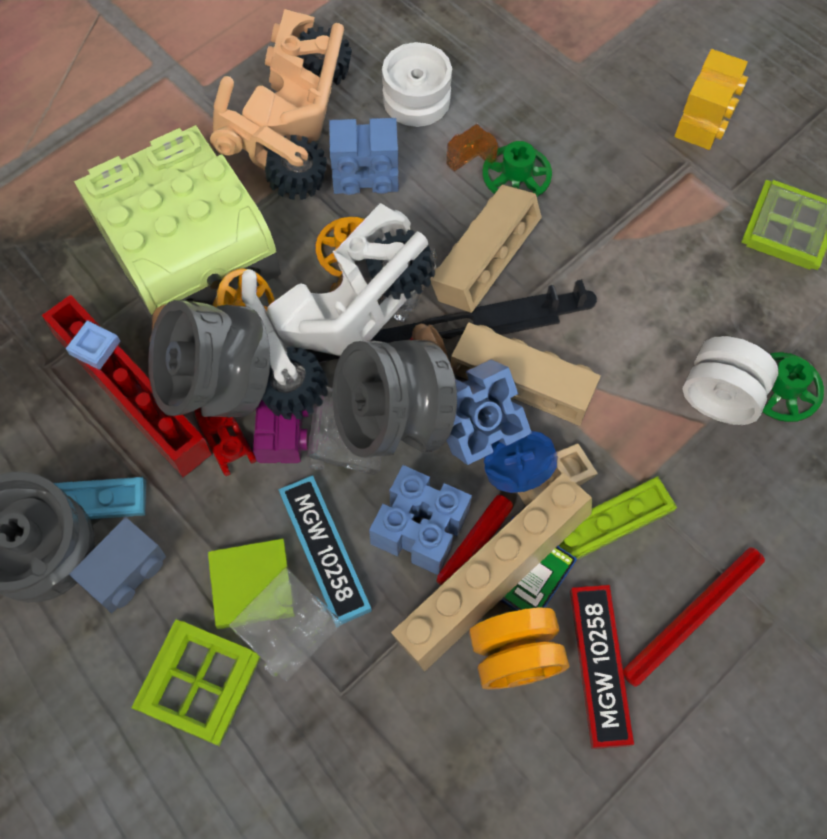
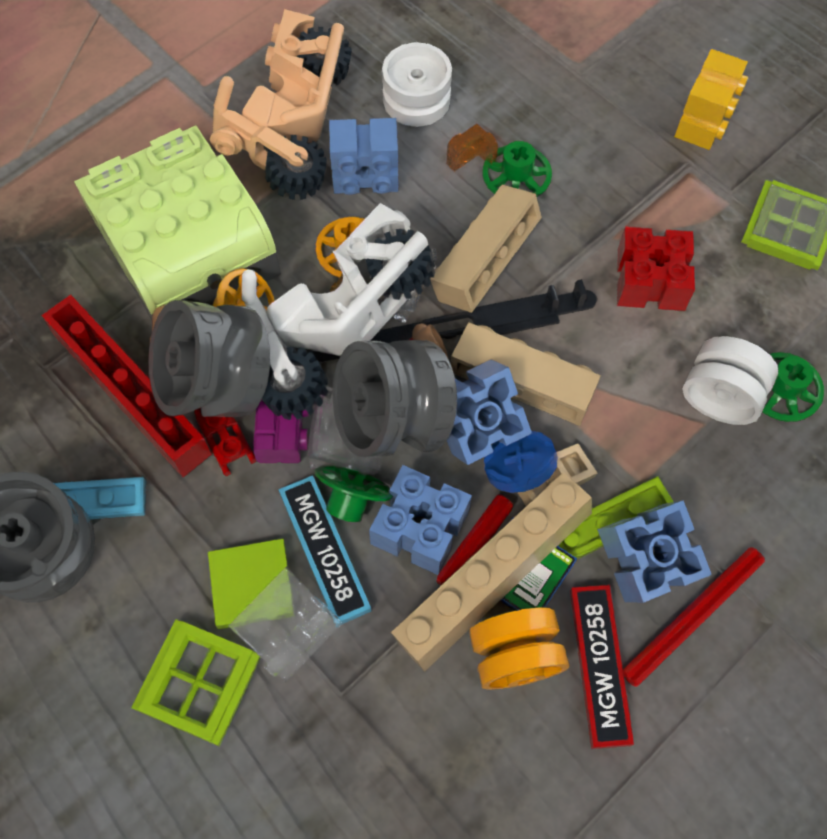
(93, 345): light blue tile -> none
(119, 565): sand blue brick -> none
(350, 496): none -> green wheel
(655, 268): none -> red brick
(674, 561): none -> medium blue brick

